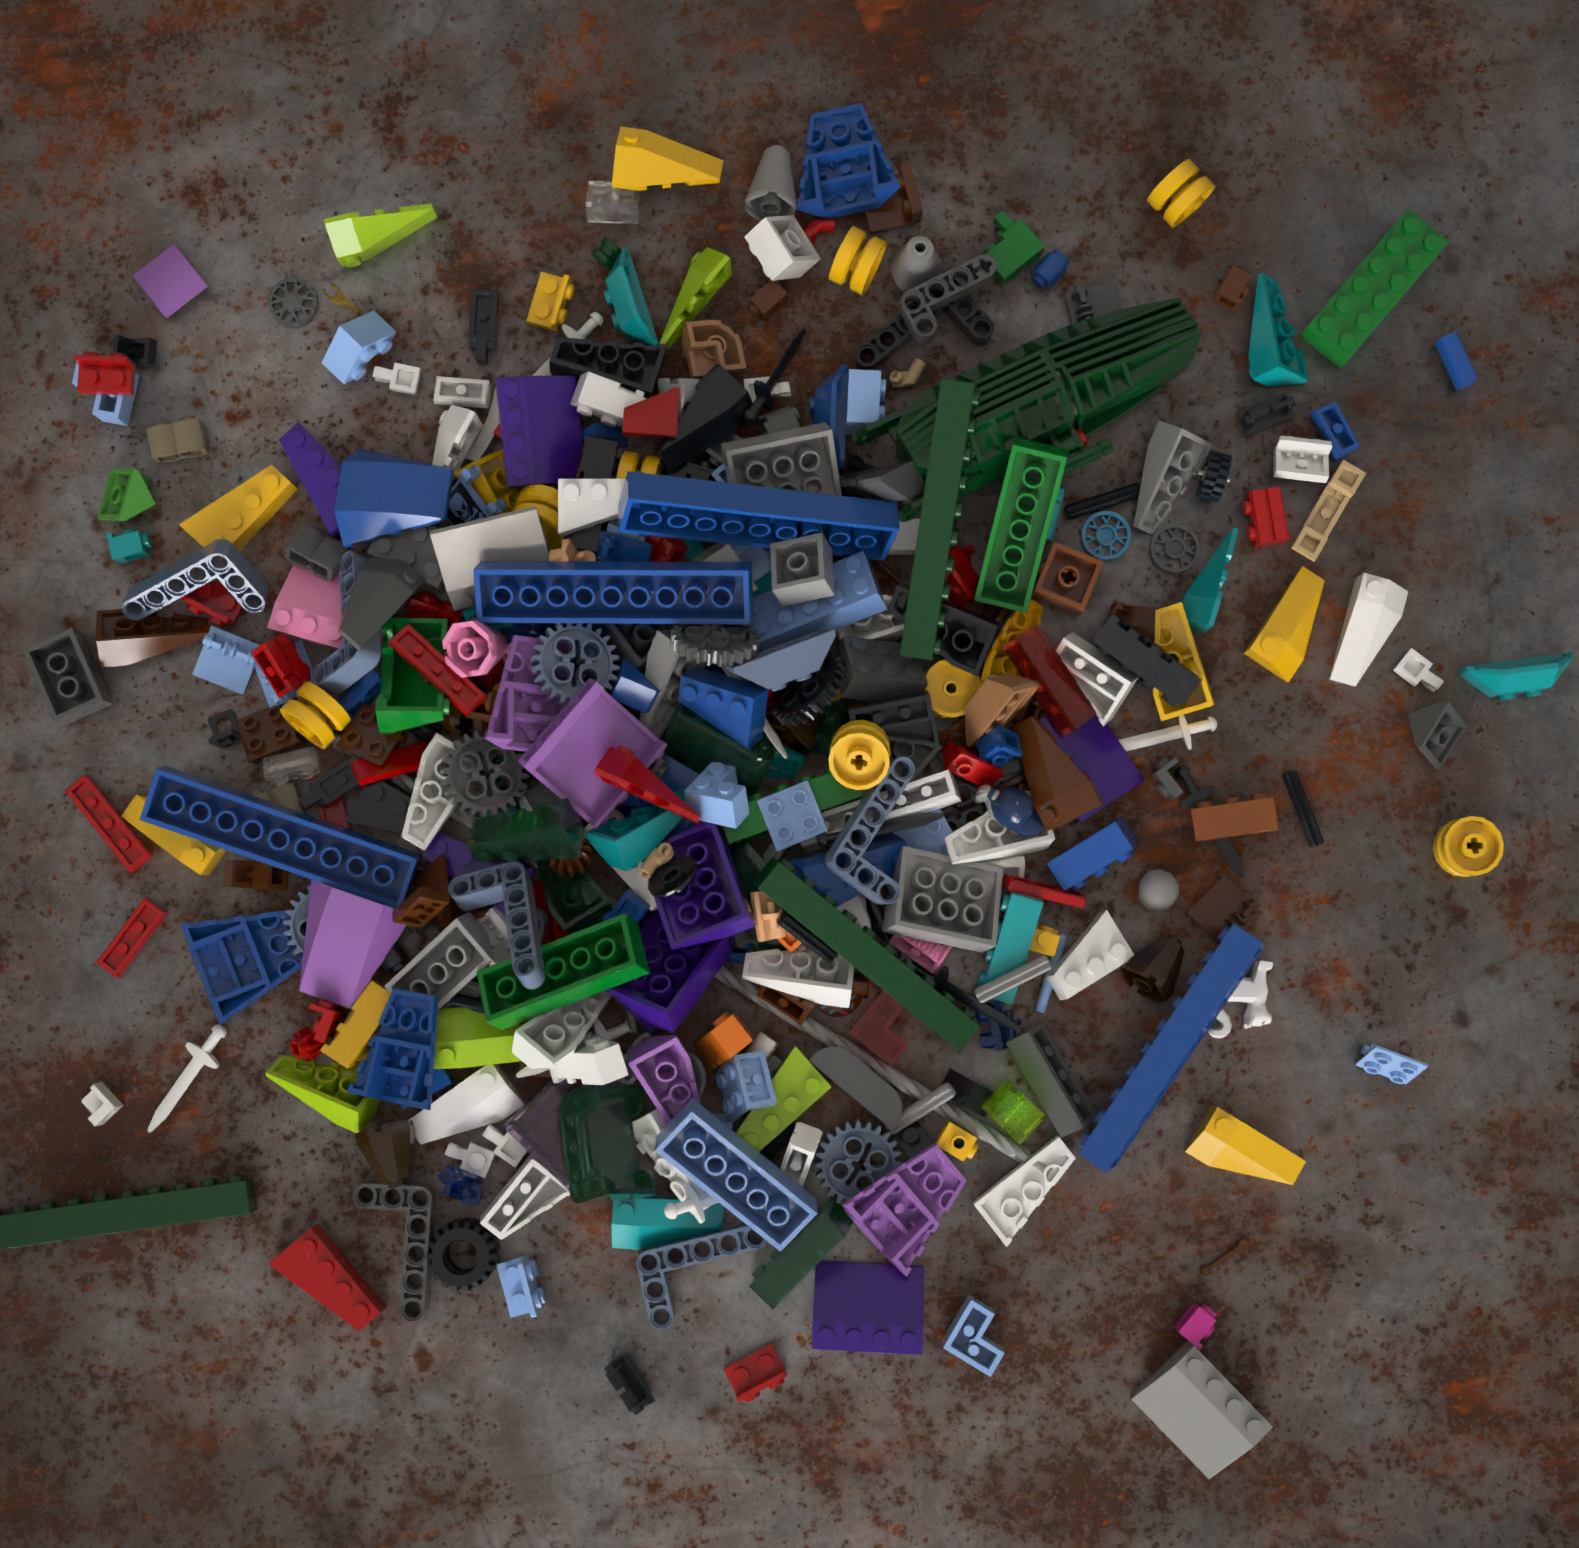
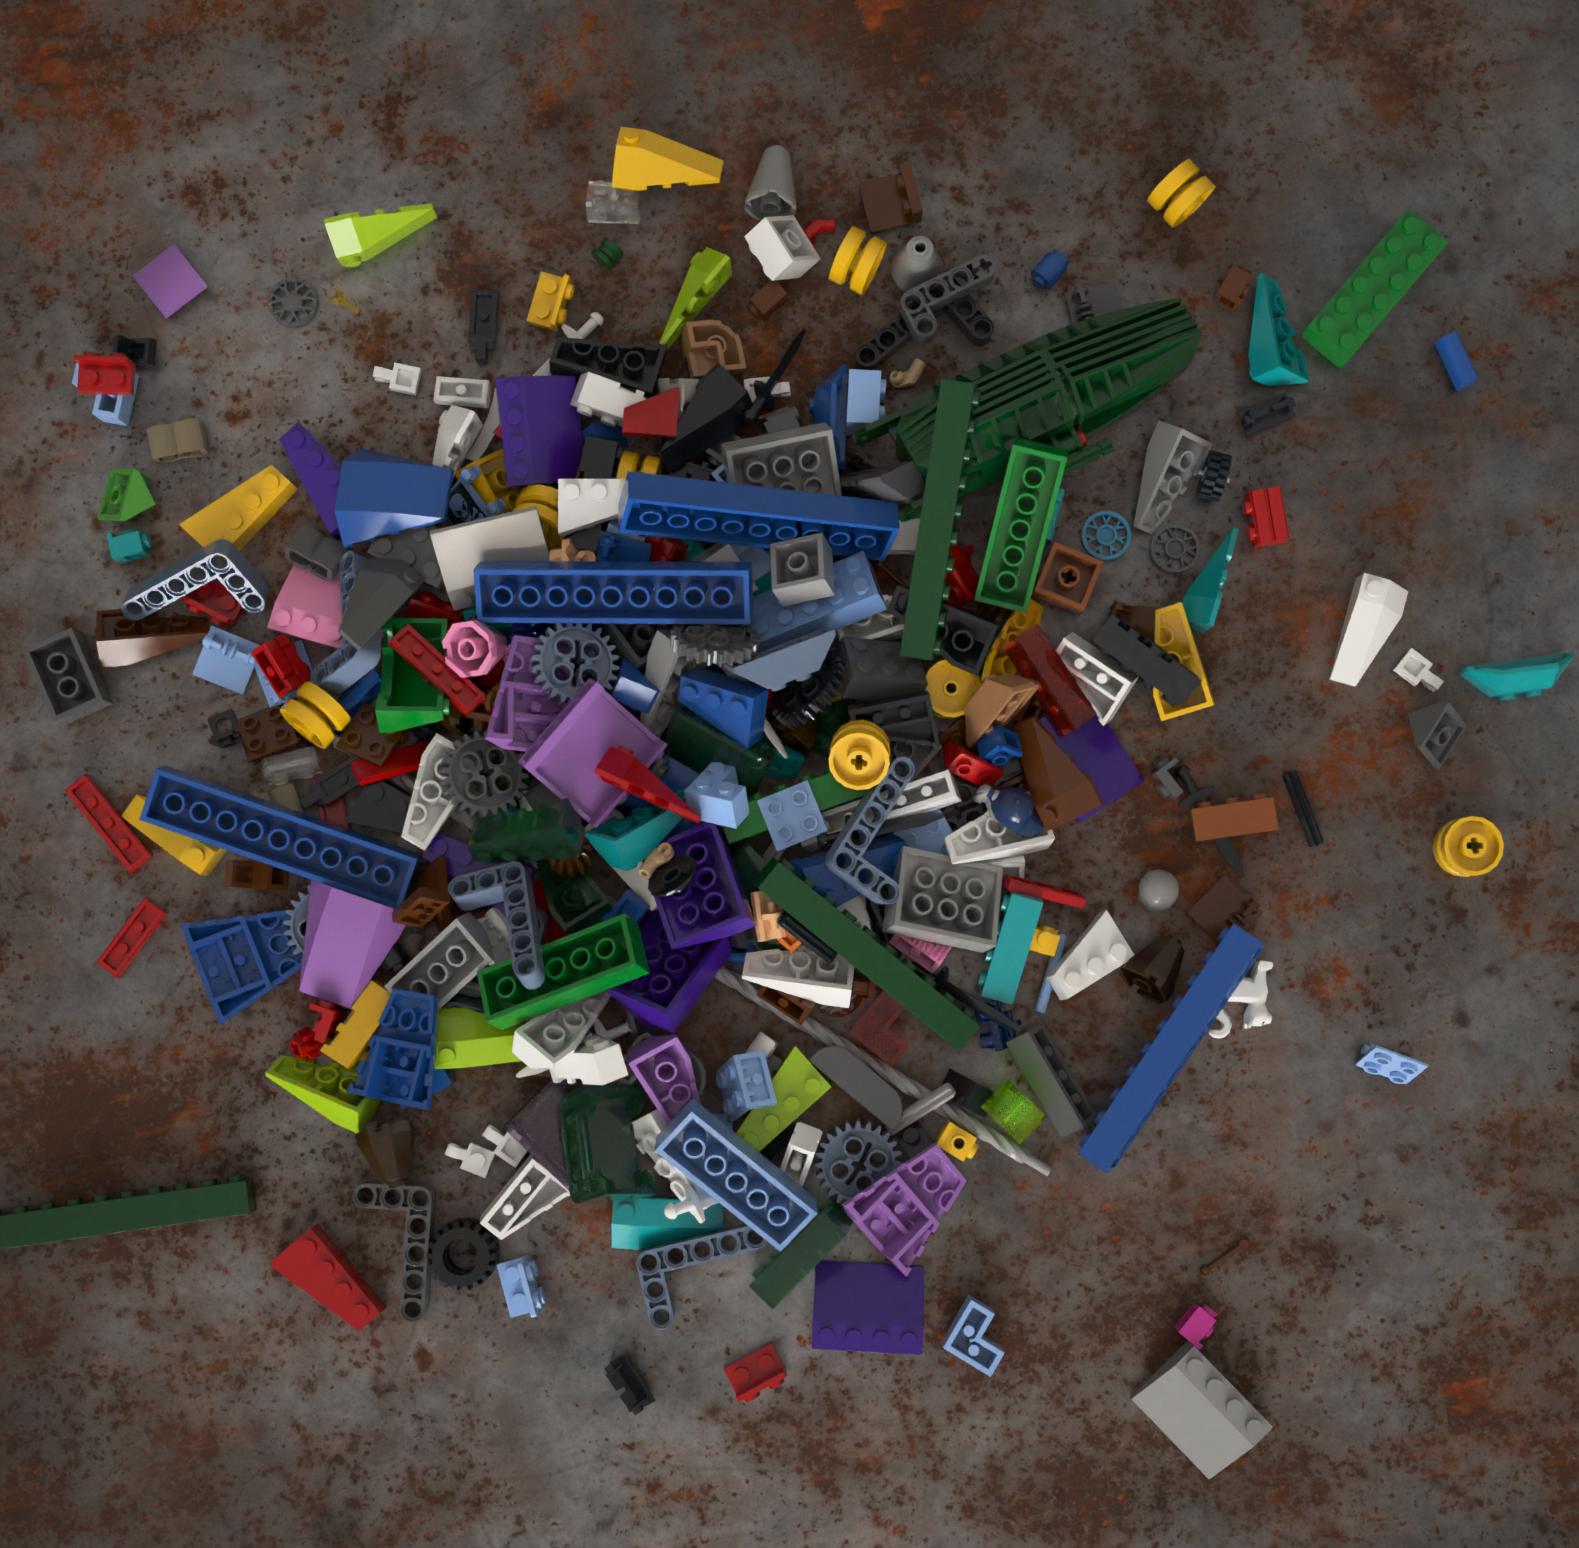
(101, 1104): white panel -> none
(201, 1057): white sword -> none
(357, 344): light blue brick -> none
(461, 1185): clear blue hips -> none
(473, 1103): white wedge -> none
(628, 302): teal wedge -> none
(724, 1040): orange wedge -> none
(844, 165): blue wedge -> none
(1013, 979): light grey axle -> none
(1015, 250): green hinge -> none
(1023, 1189): white wing -> none
(1094, 854): blue wedge -> none
(1101, 501): black axle -> none
(1182, 730): white sword -> none
(1236, 1147): yellow wedge -> none
(1287, 629): yellow wedge -> none
(1301, 459): white bracket -> none
(1327, 510): tan slope -> none
(1336, 429): blue brick -> none

